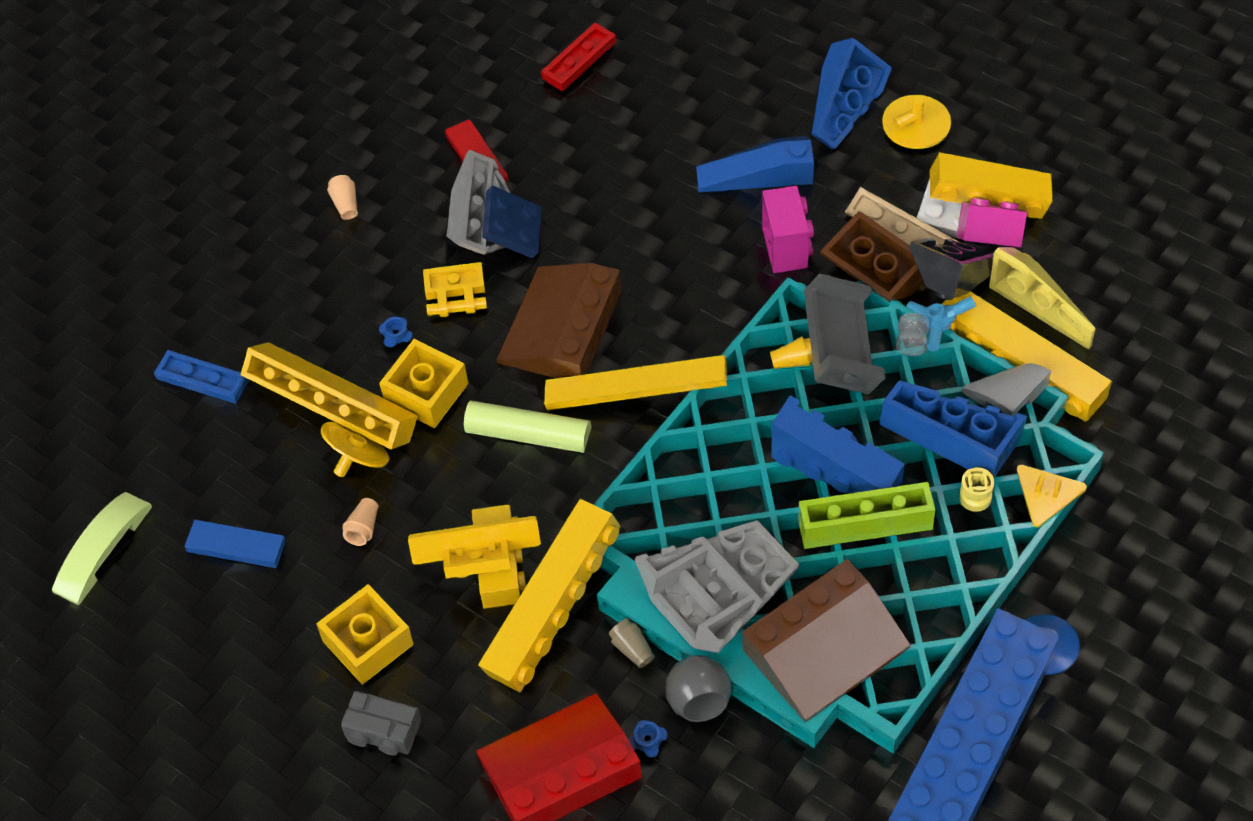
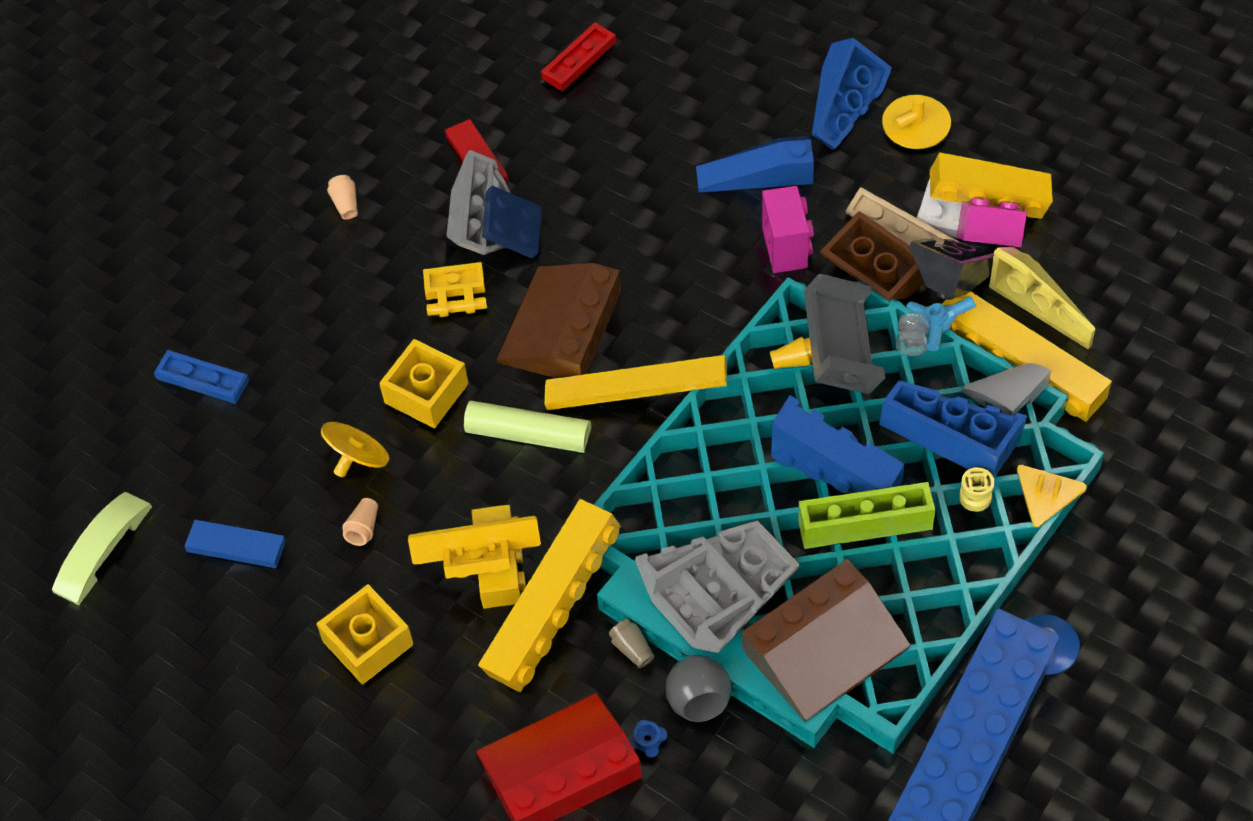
(329, 395): yellow brick -> none
(381, 723): dark grey brick -> none
(392, 325): blue plate -> none

